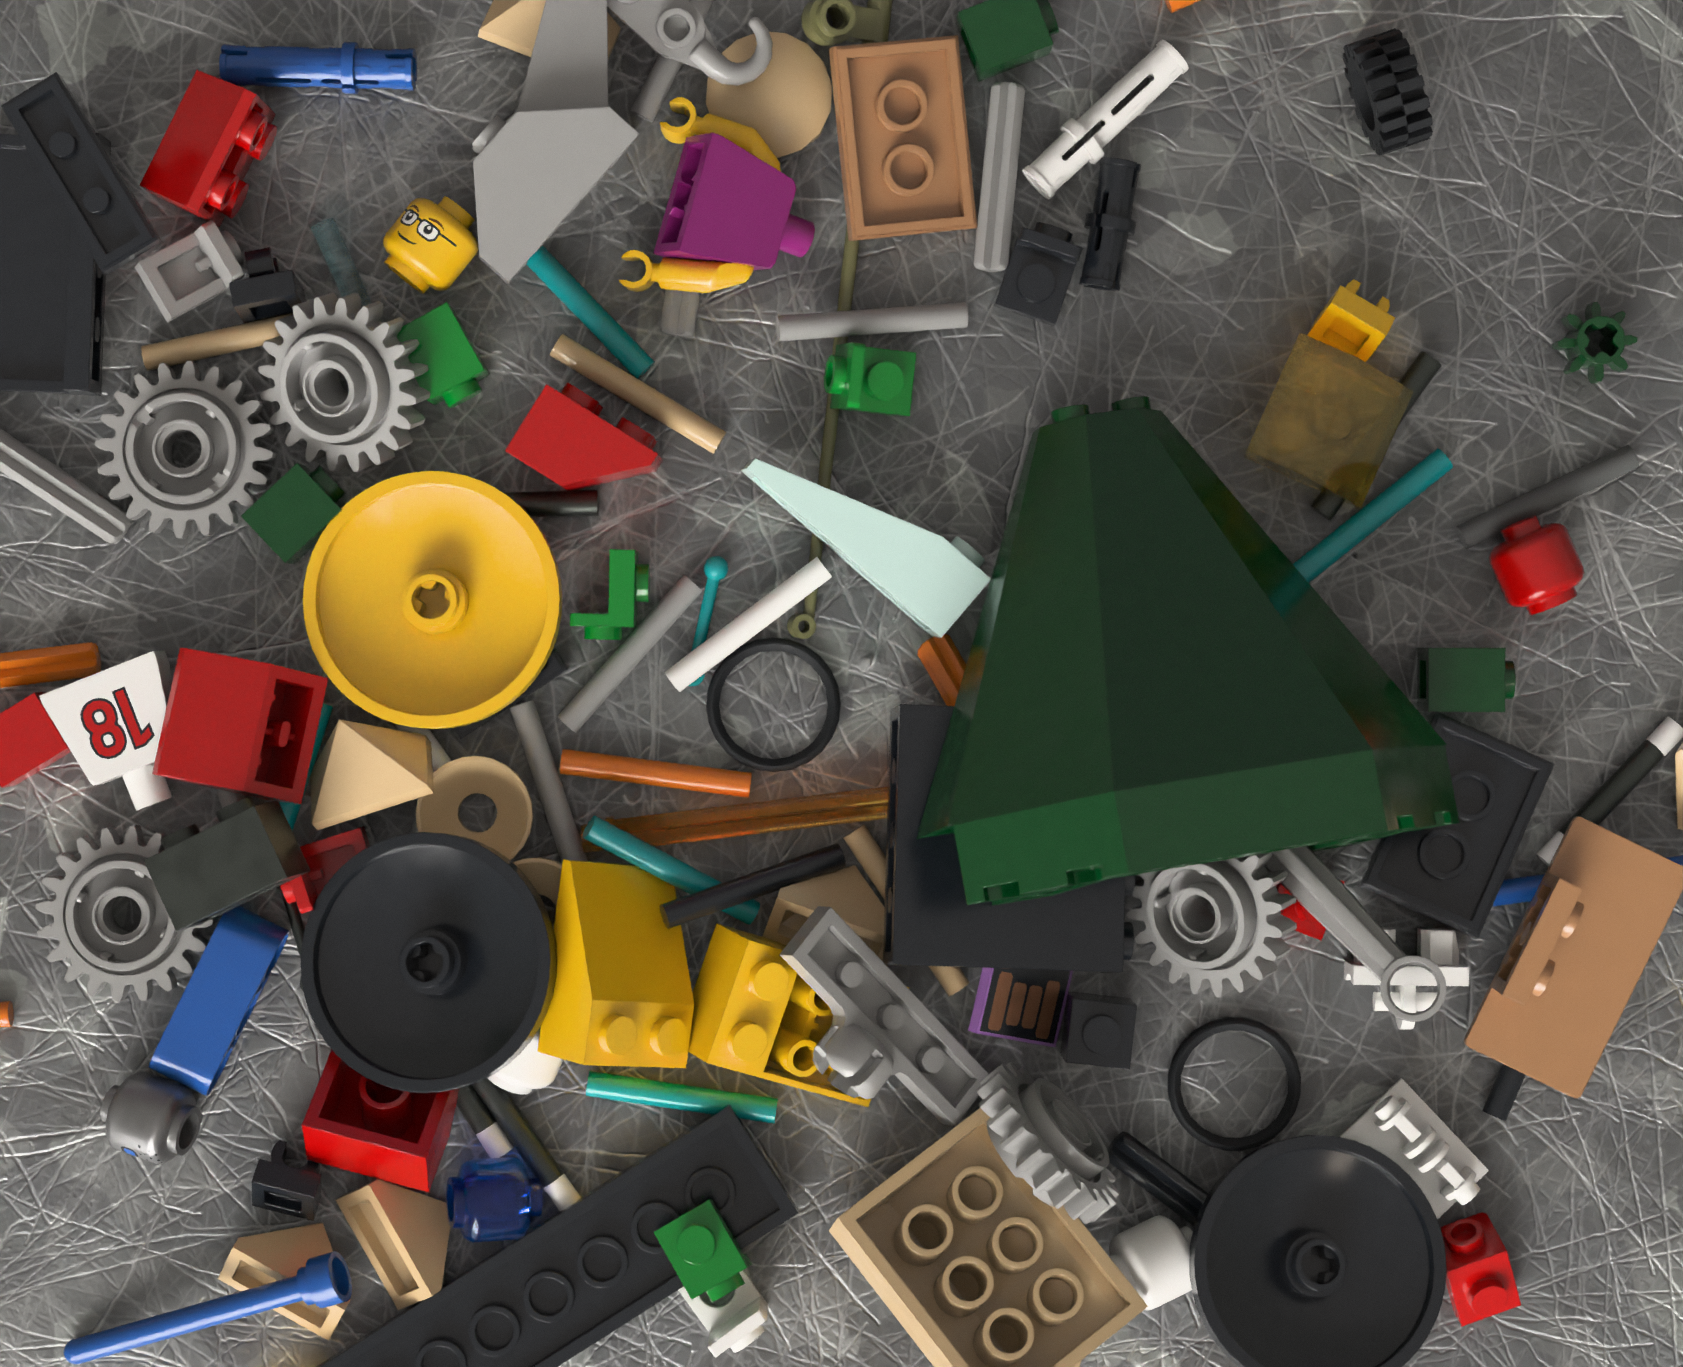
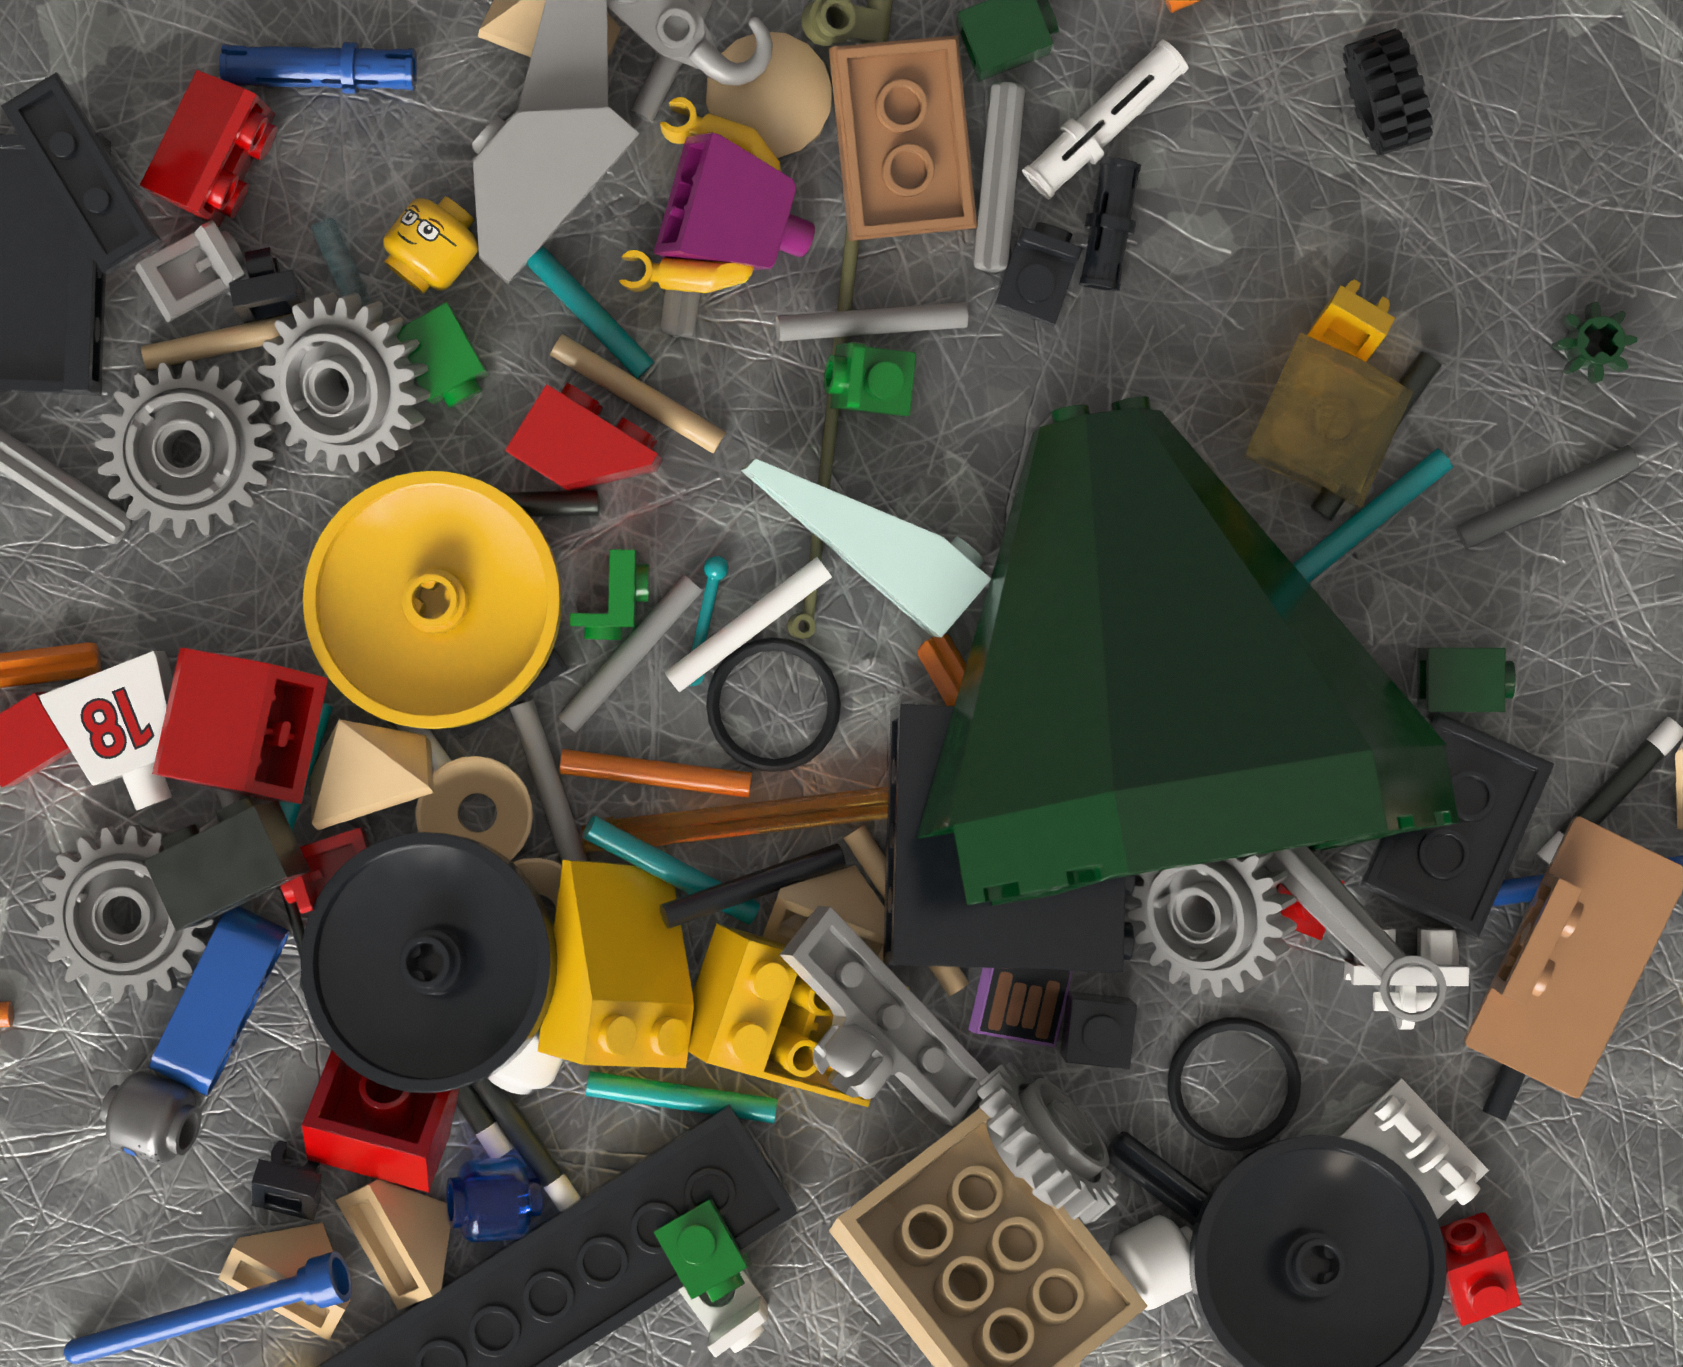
(296, 511): dark green brick -> none
(1536, 565): red head -> none

